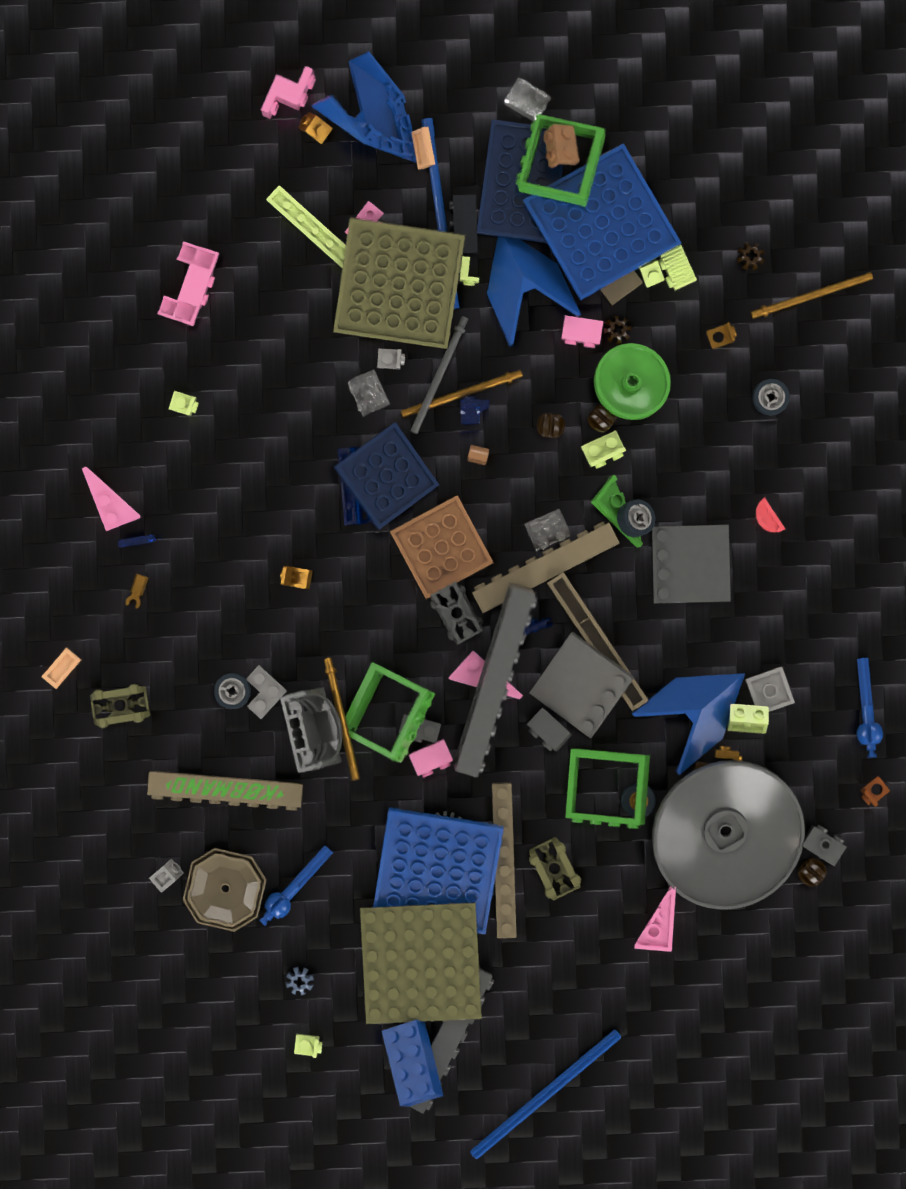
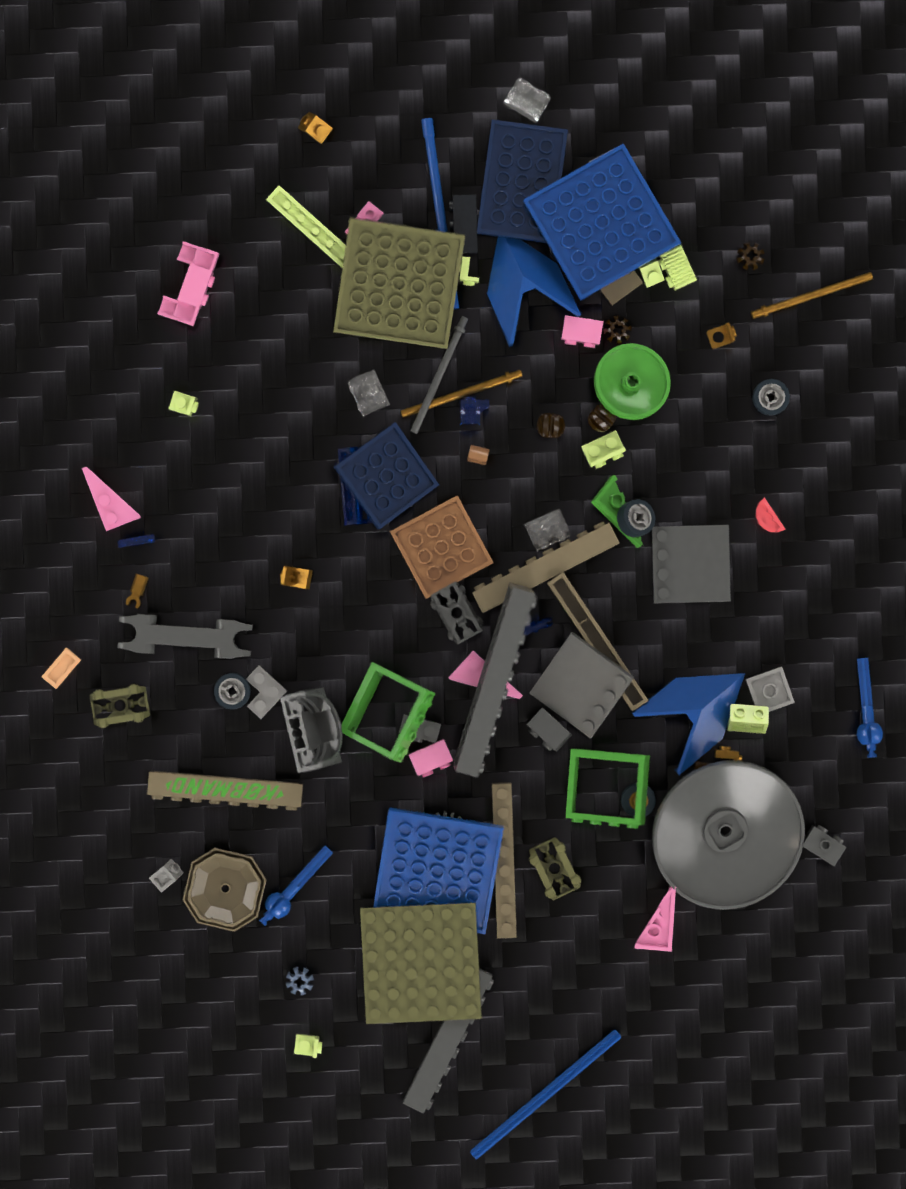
(150, 634): none -> dark grey piece
(288, 93): bright pink bracket -> none
(330, 671): pearl gold bar -> none
(382, 110): blue windscreen -> none
(390, 359): light grey bracket -> none
(412, 1063): blue brick -> none
(423, 148): light nougat tile -> none
(561, 145): medium nougat bracket -> none
(583, 130): bright green window -> none
(812, 872): dark brown piece -> none
(869, 797): dark orange bracket -> none

